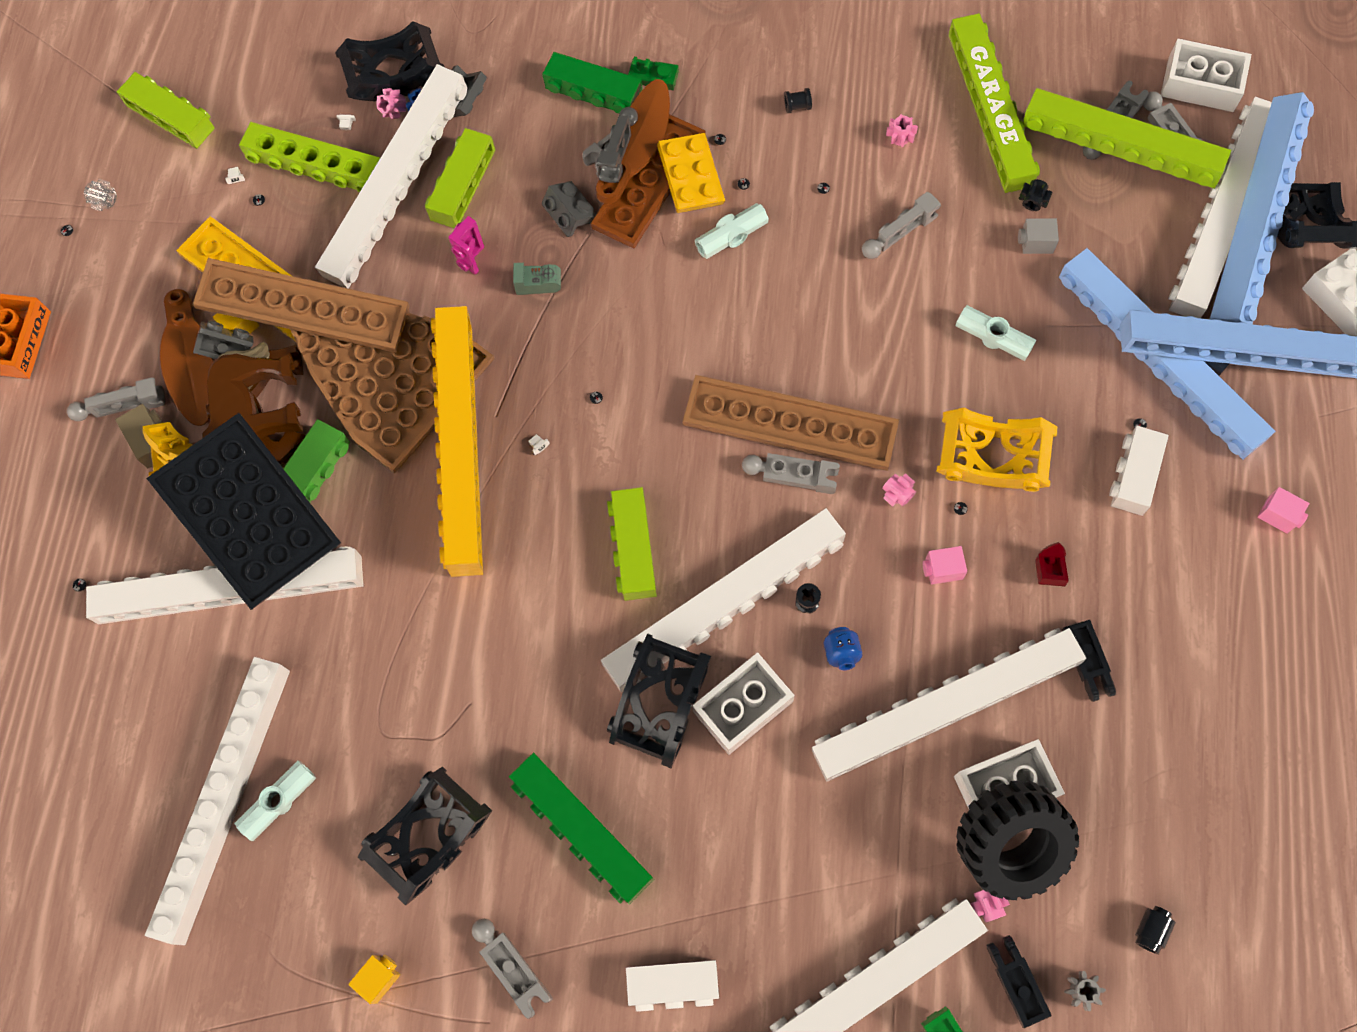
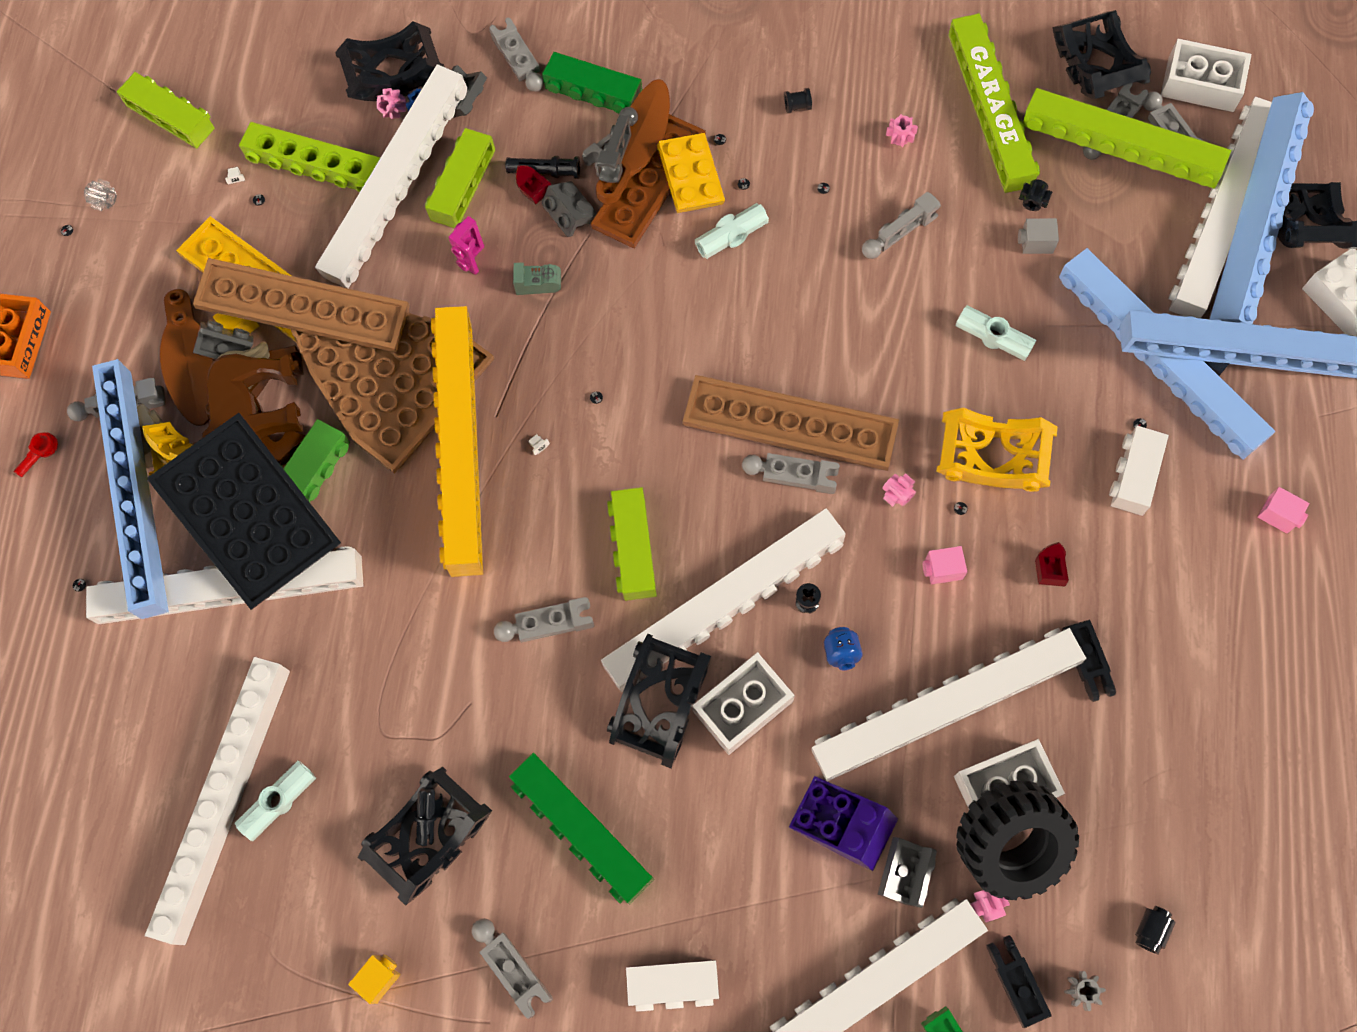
(41, 445): none -> red plate
(130, 490): none -> light blue brick
(346, 121): white piece -> none
(425, 816): none -> black axle
(517, 55): none -> light grey plate
(531, 183): none -> dark red plate
(546, 622): none -> light grey plate
(555, 166): none -> black pin
(655, 70): green plate -> none
(844, 822): none -> dark purple slope
(907, 872): none -> dark grey bracket
(1094, 79): none -> black fence

